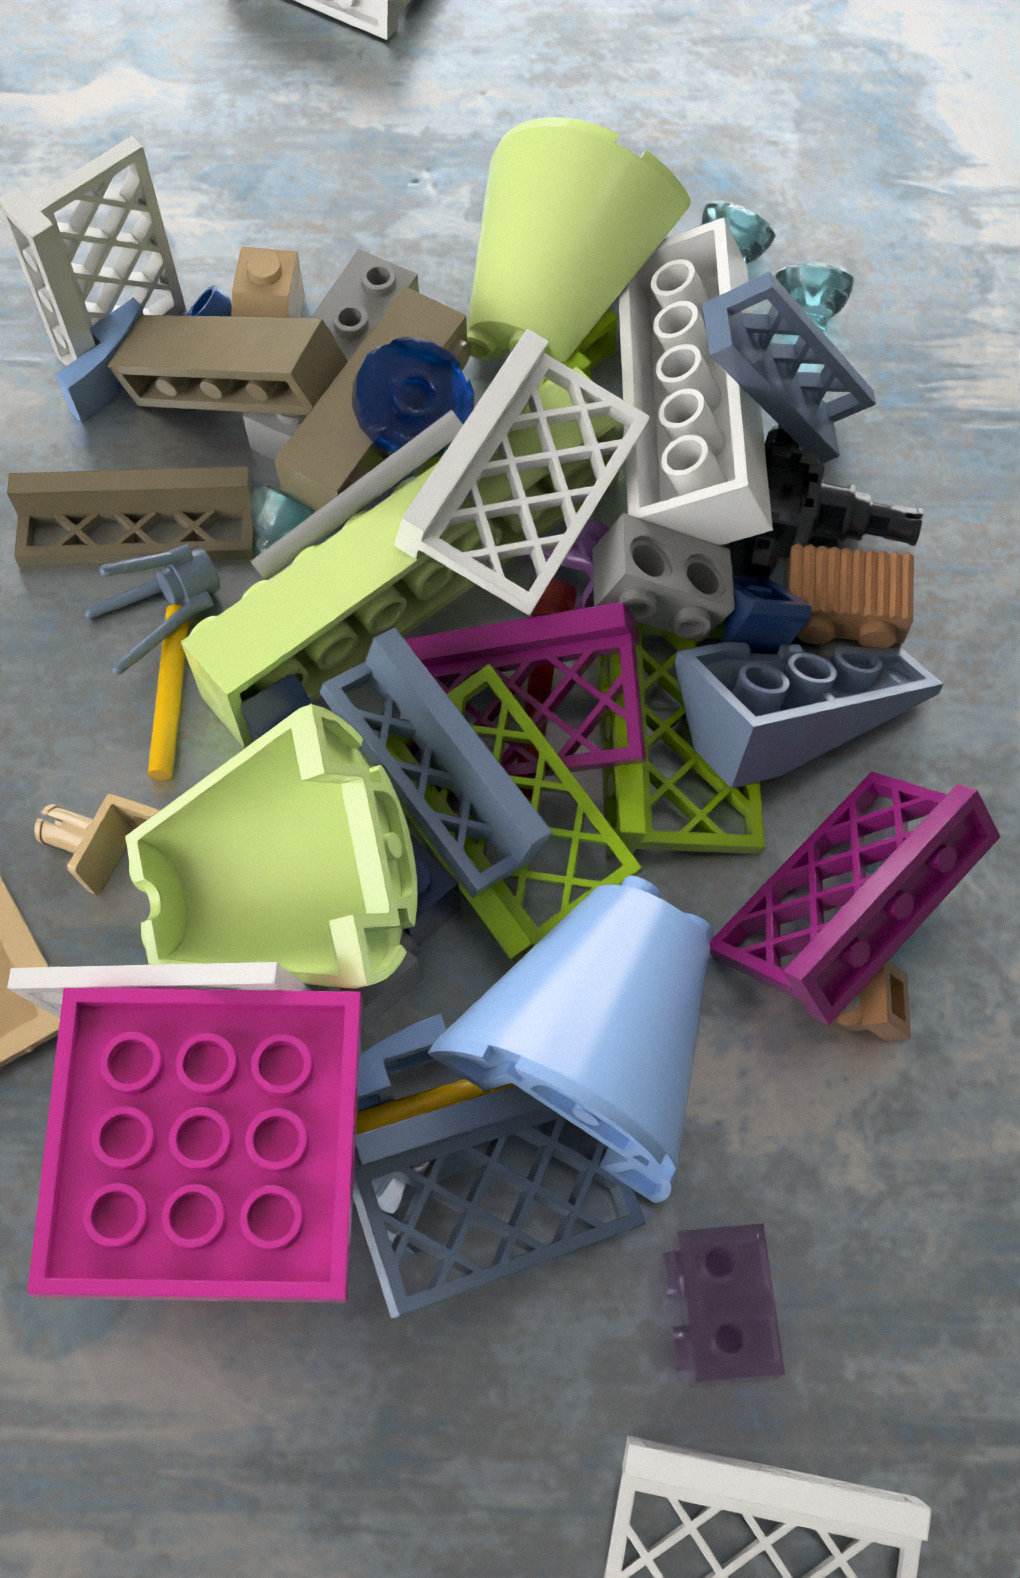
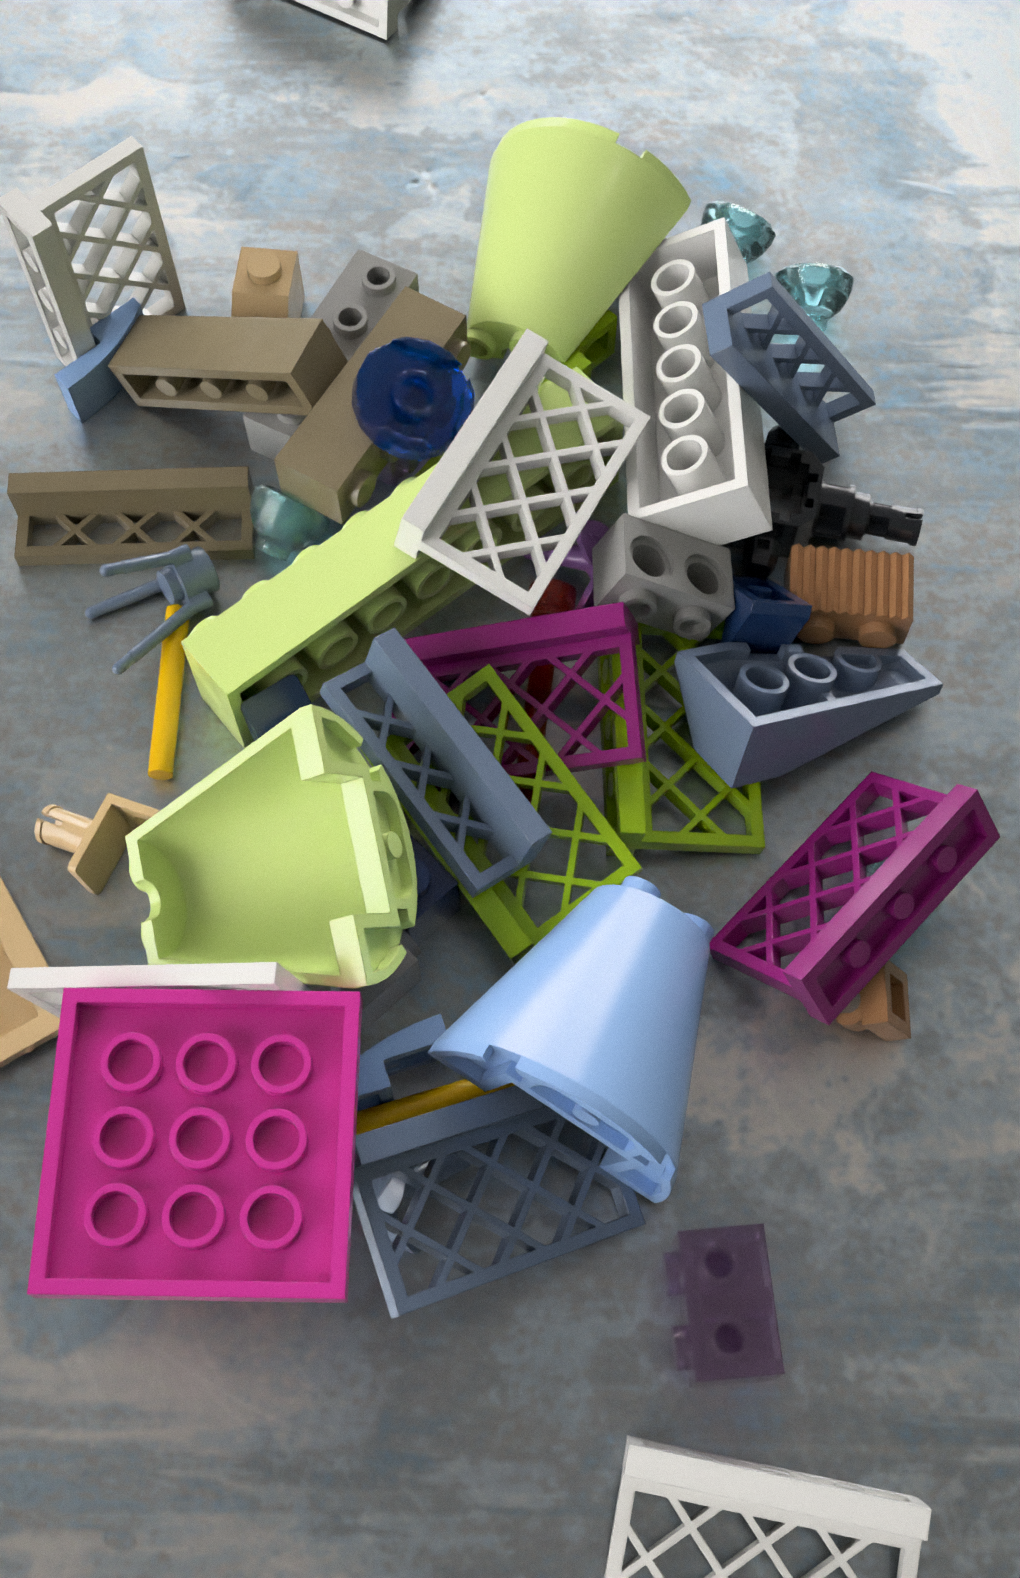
(212, 303): blue hinge -> none
(358, 495): light grey bar -> none

